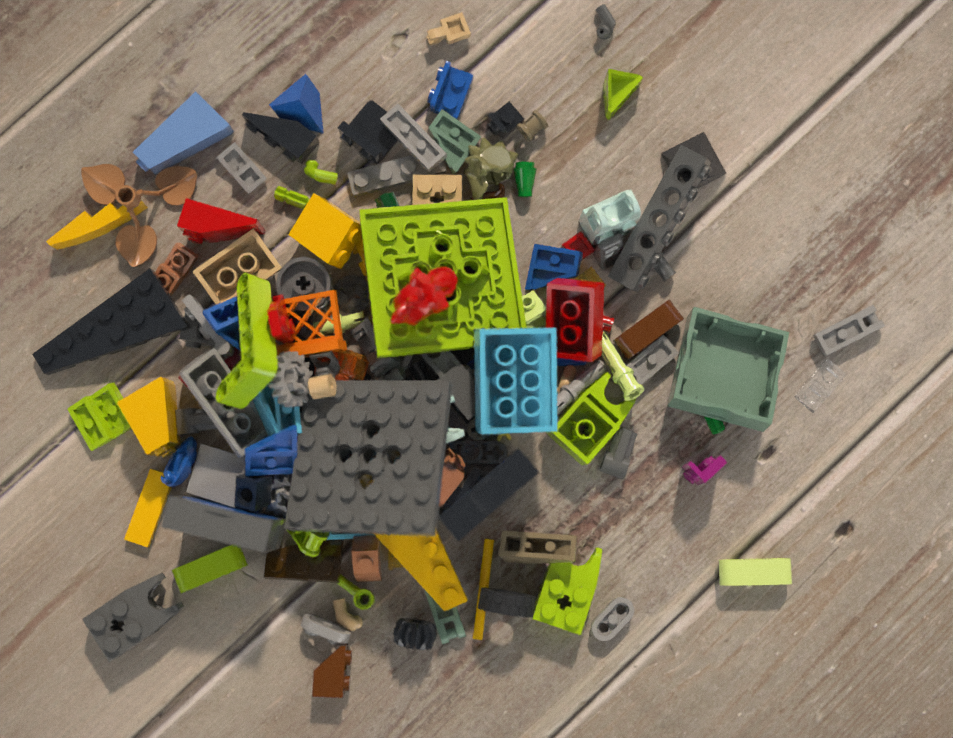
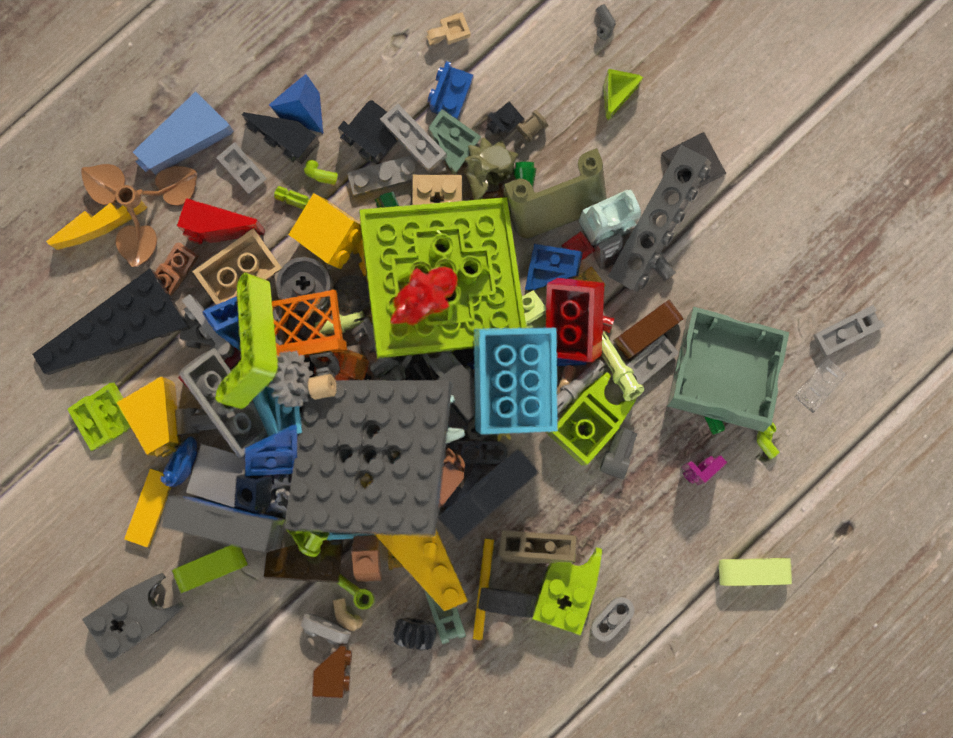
(280, 324): red wing -> none
(557, 205): none -> olive windscreen
(764, 440): none -> lime arm

